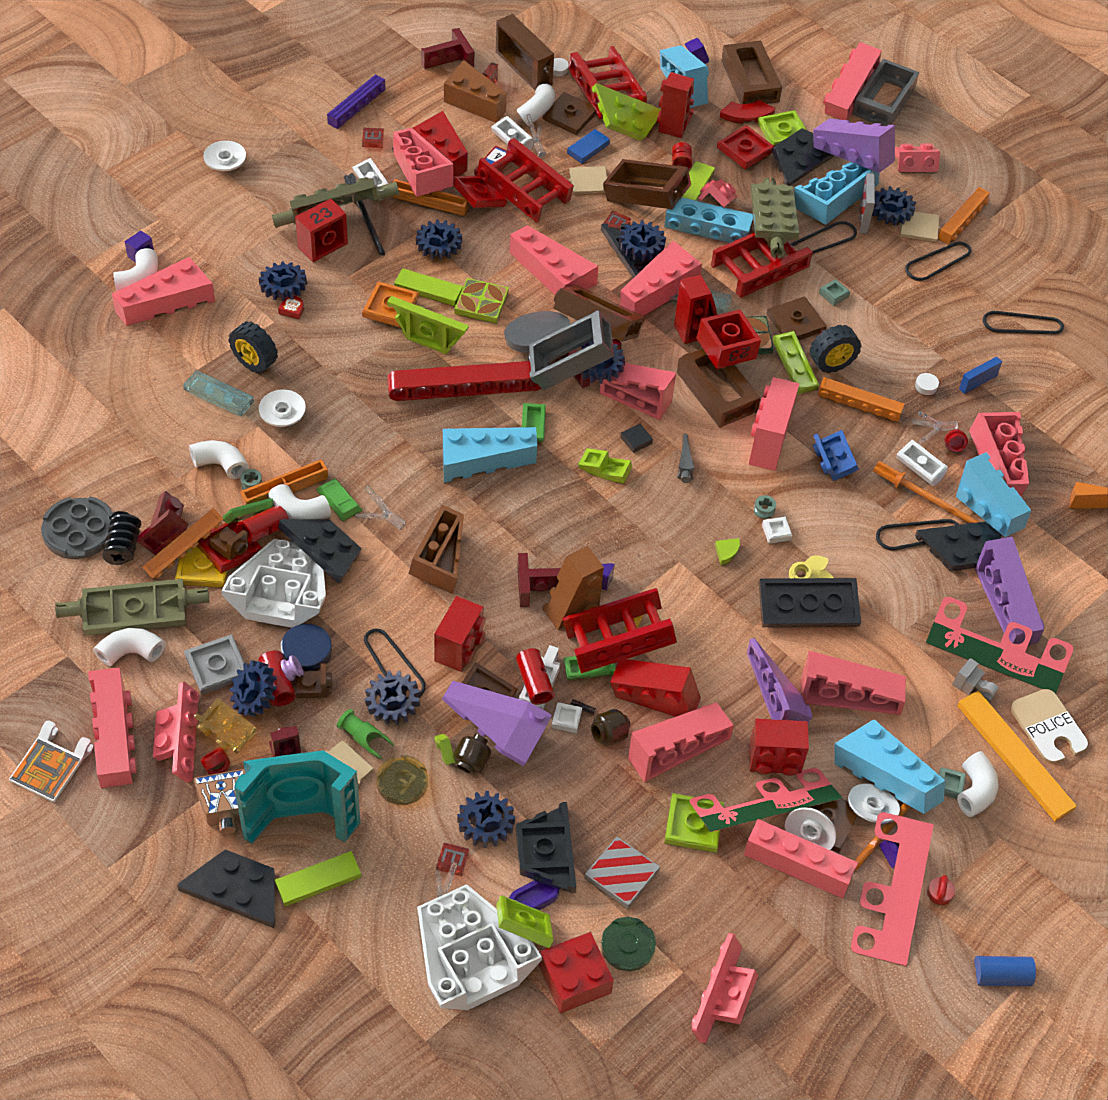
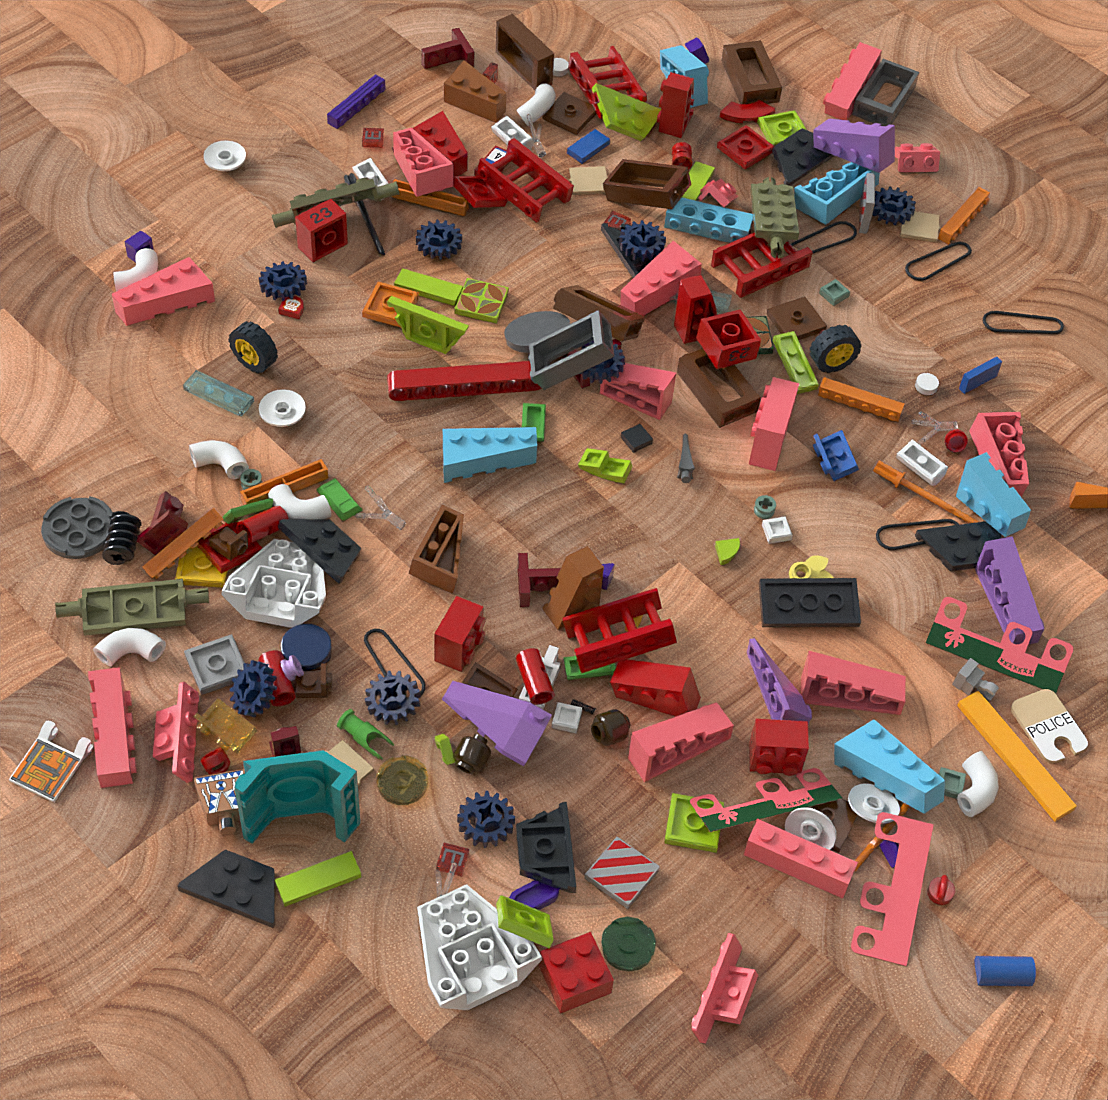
(550, 261): coral wedge -> none

